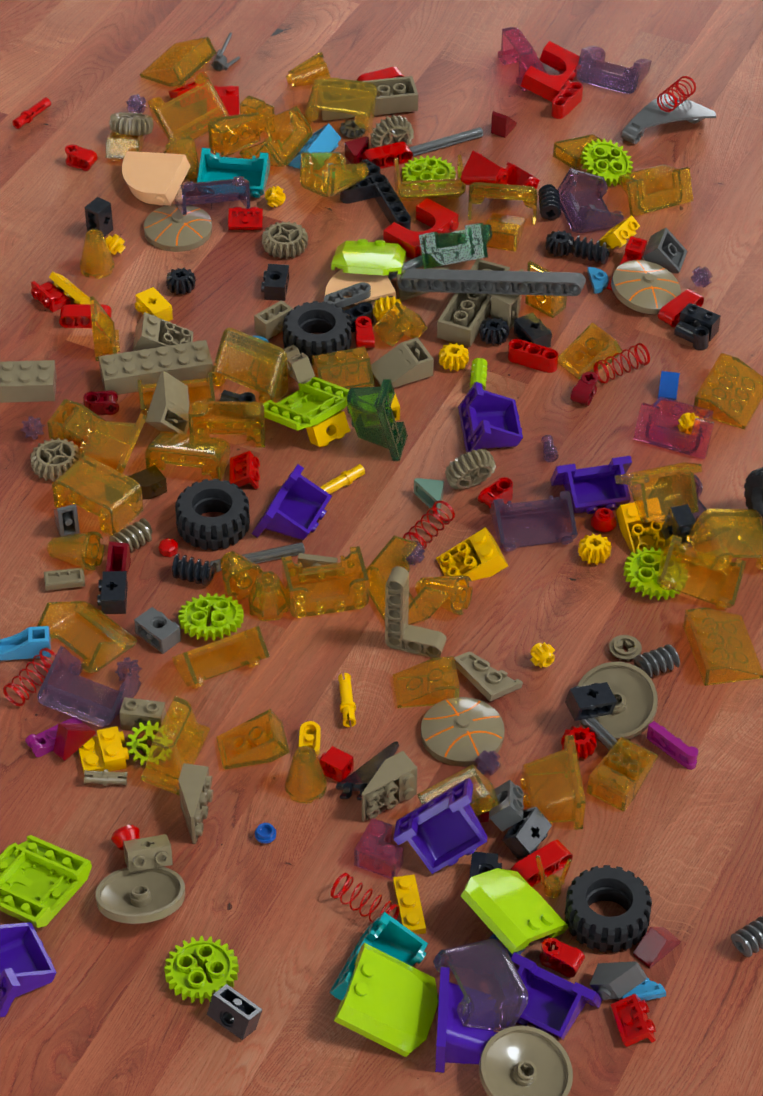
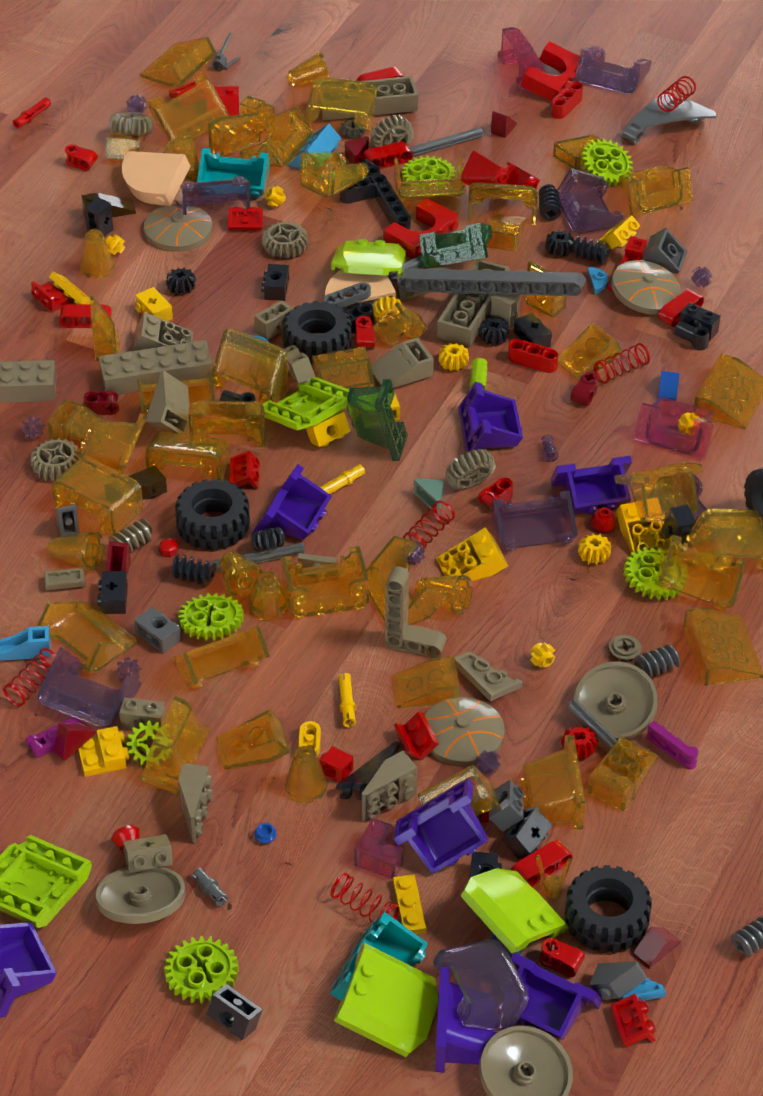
(105, 777): dark tan pin -> none
(119, 206): none -> dark brown slope
(210, 886): none -> dark grey pin
(268, 539): none -> black gear
(416, 736): none -> red bracket
(590, 701): black brick -> none

